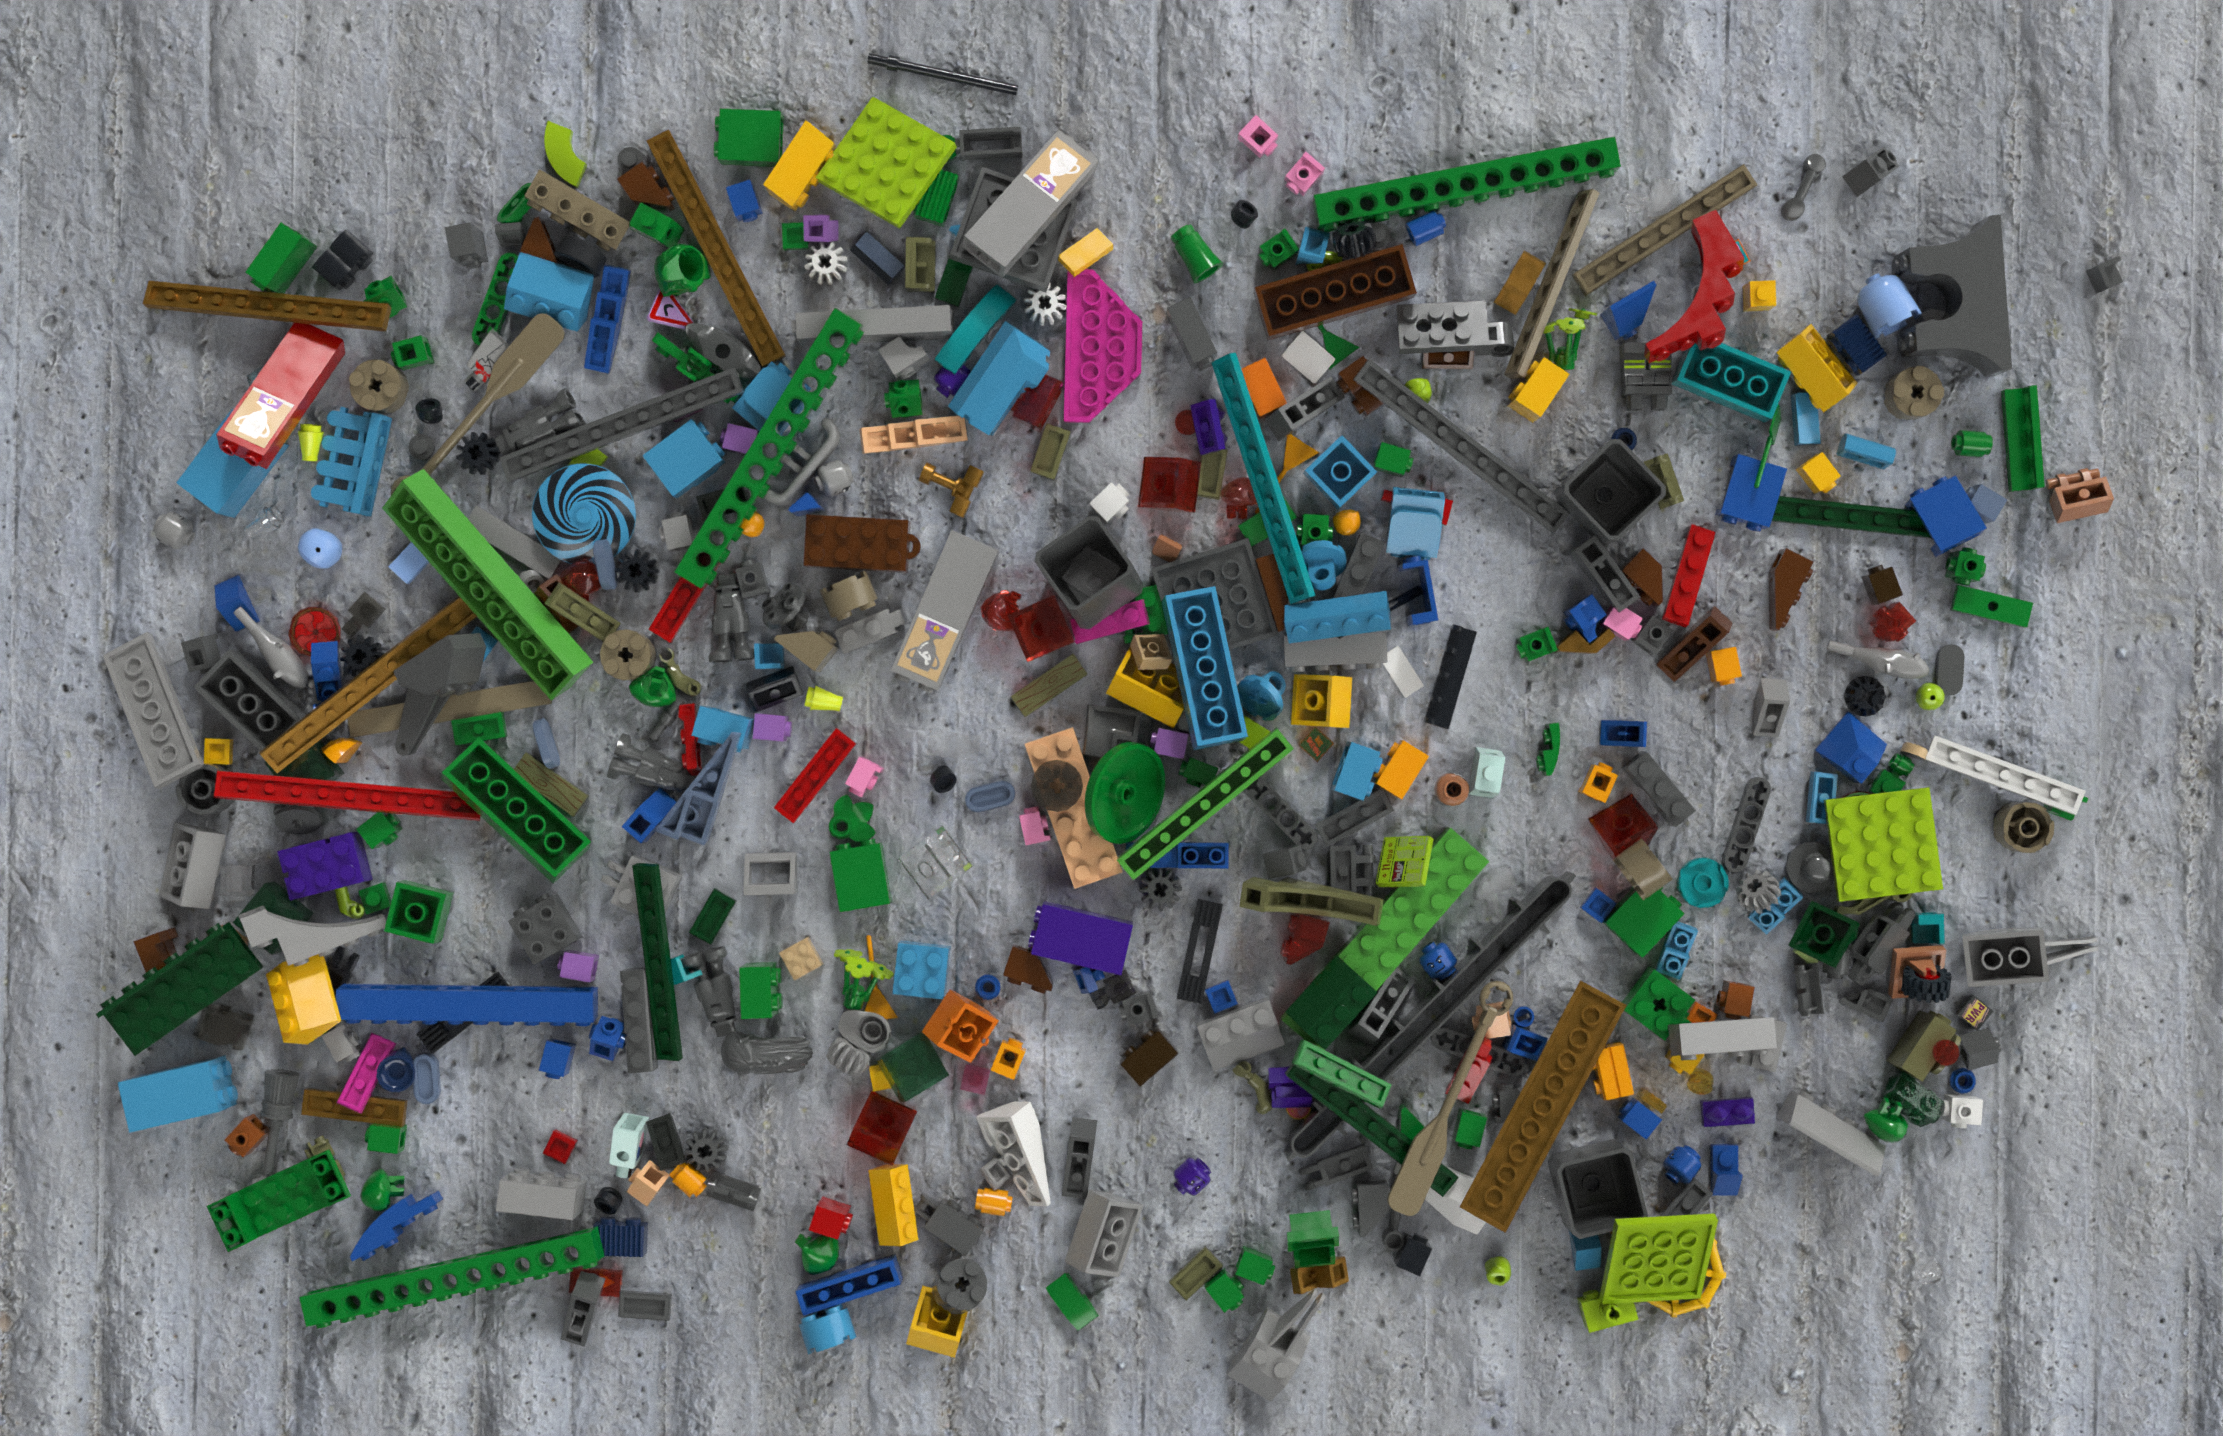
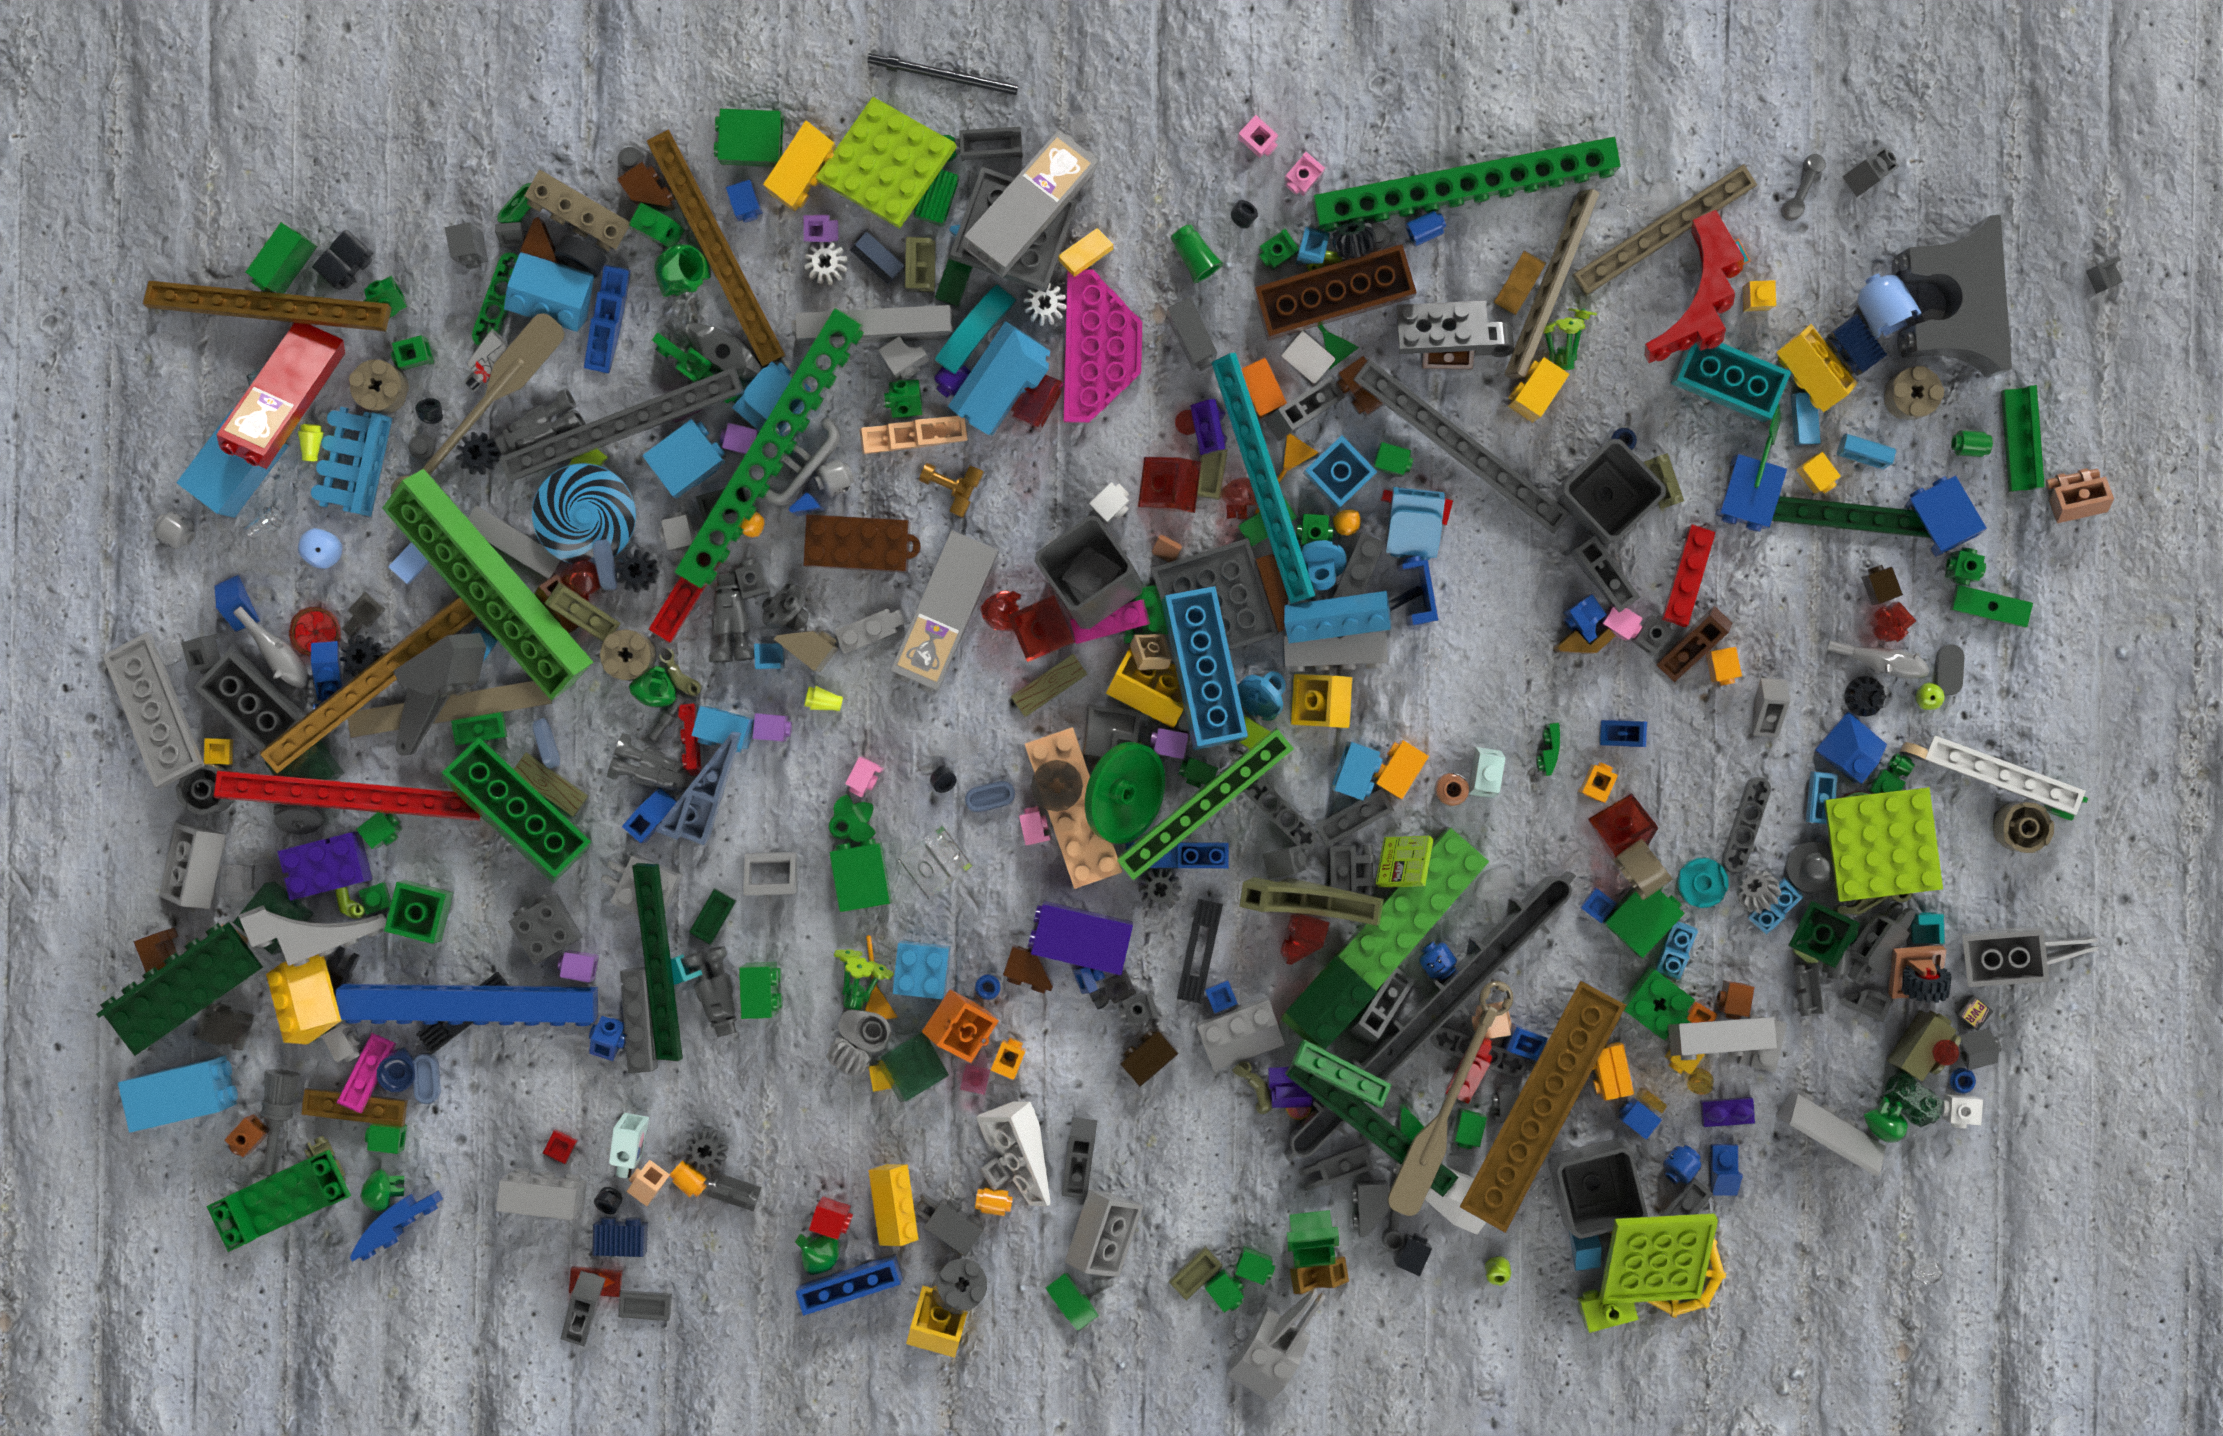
(316, 1302): green brick -> none
(341, 749): light orange brick -> none
(531, 579): light grey tile -> none
(557, 1058): blue brick -> none
(561, 154): lime tile -> none
(666, 1142): pearl dark grey plate -> none
(668, 312): piece -> none
(759, 1055): dark grey hair -> none
(774, 689): black slope -> none
(794, 236): green plate -> none
(801, 958): tan piece -> none
(815, 775): red plate -> none
(826, 1330): dark azure brick -> none
(849, 595): dark tan brick -> none
(881, 1128): clear red slope -> none
(1050, 451): olive tile -> none
(1192, 1176): dark purple head -> none
(1316, 744): clear orange tile -> none
(1402, 672): white sticker -> none
(1420, 387): lime piece -> none
(1450, 676): black hinge -> none
(1521, 1011): blue hinge -> none
(1546, 641): green brick -> none
(1628, 313): blue slope -> none
(1644, 379): dark grey hips -> none
(1645, 576): reddish brown slope -> none
(1658, 786): dark grey arch -> none
(1785, 581): reddish brown slope -> none
(1986, 502): sand blue brick -> none

